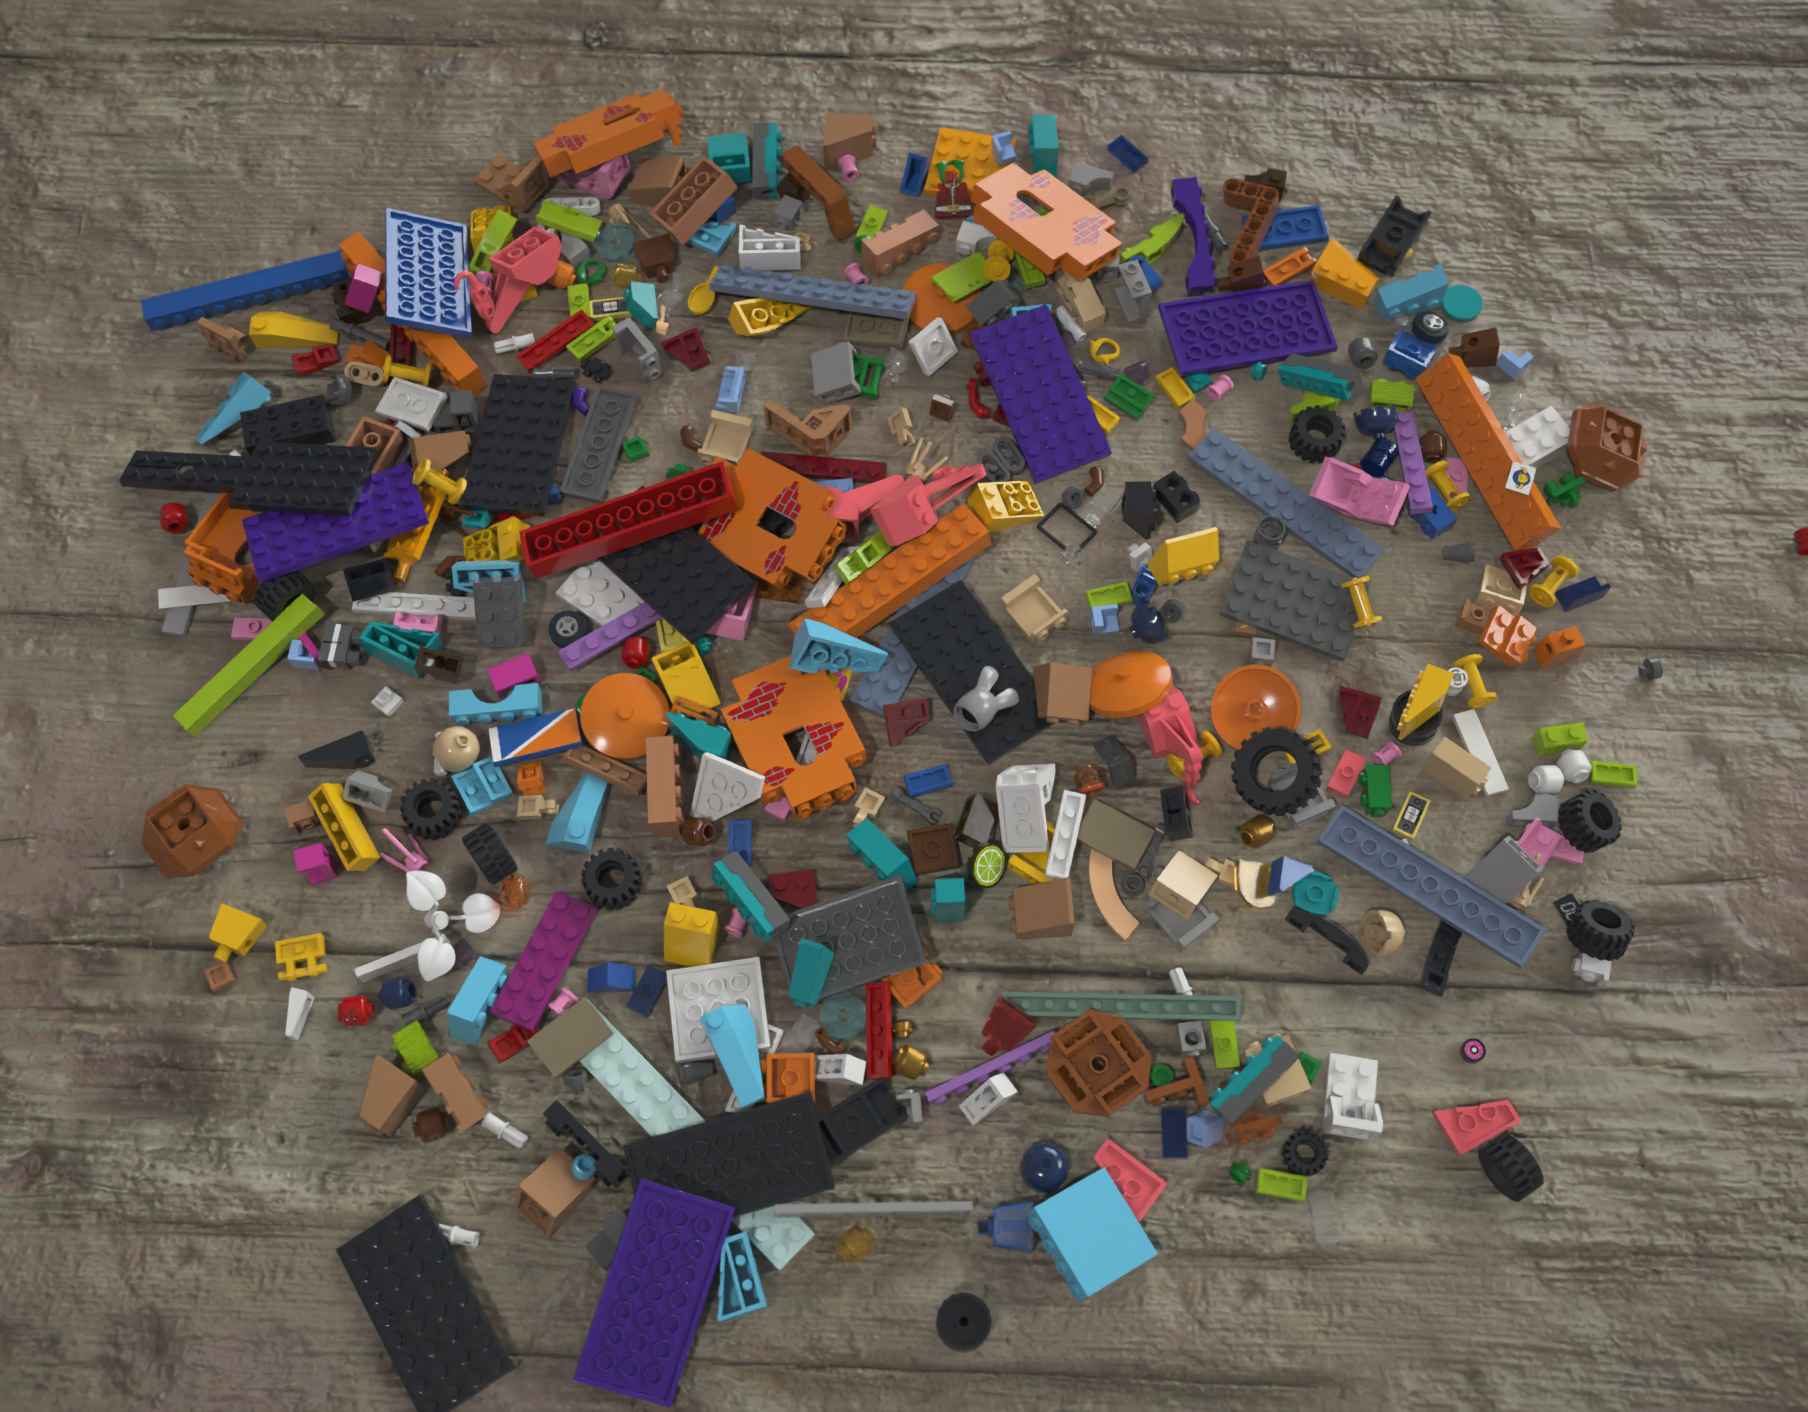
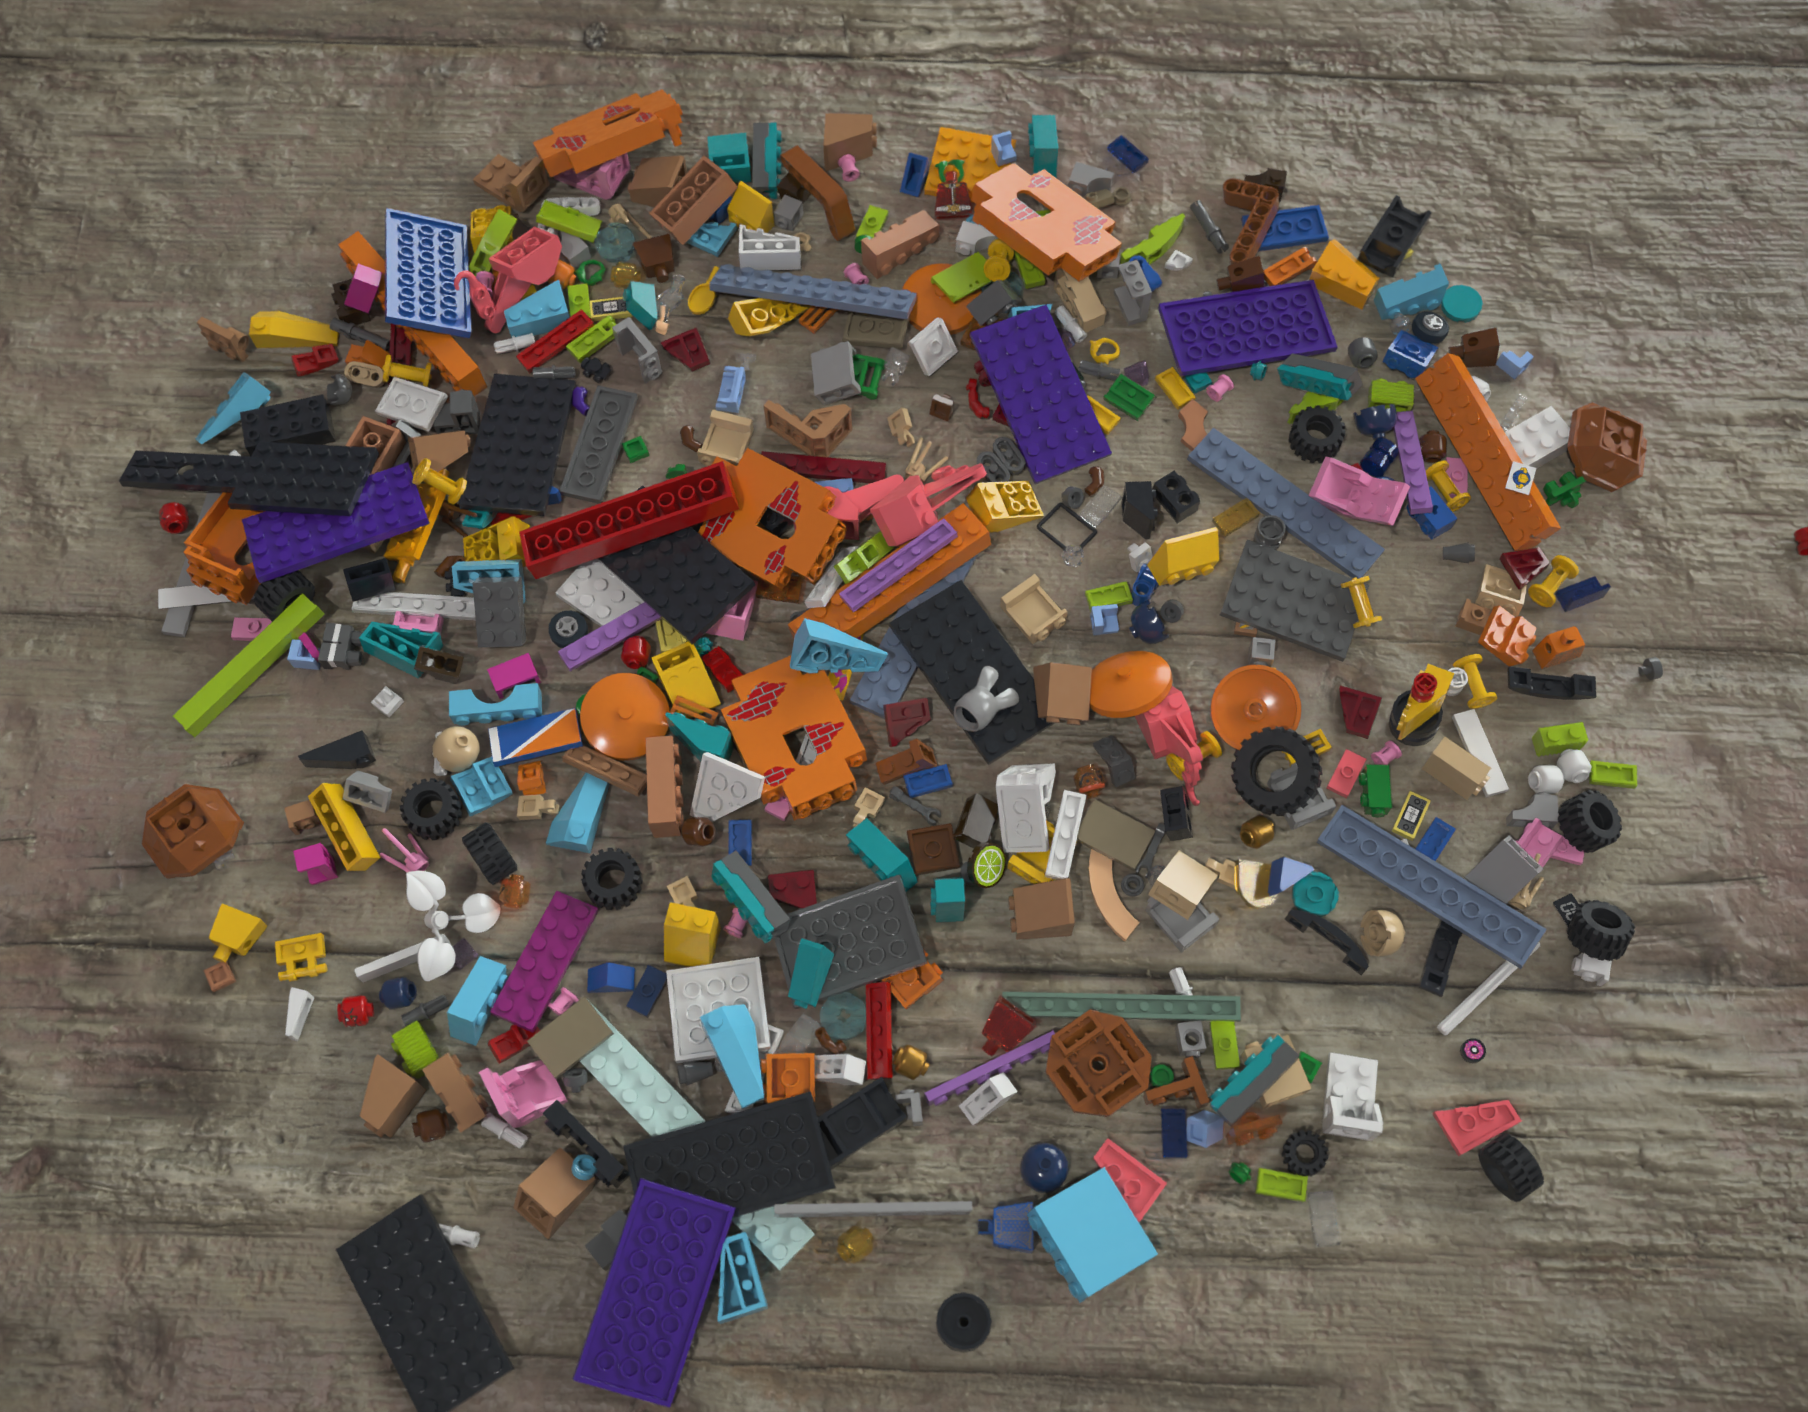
(244, 291): blue brick -> none
(523, 1092): none -> bright pink bracket
(538, 312): none -> medium azure wedge
(721, 667): none -> red slope
(750, 209): none -> yellow slope
(806, 319): none -> orange tile
(898, 565): none -> medium lavender plate
(902, 1029): pearl gold plate -> none
(906, 762): none -> dark orange bracket
(1178, 261): none -> white tile
(1186, 200): dark purple arch -> none
(1235, 517): none -> clear yellow plate
(1420, 691): none -> red wheel
(1435, 839): none -> blue plate
(1478, 996): none -> white axle
(1551, 686): none -> black slope

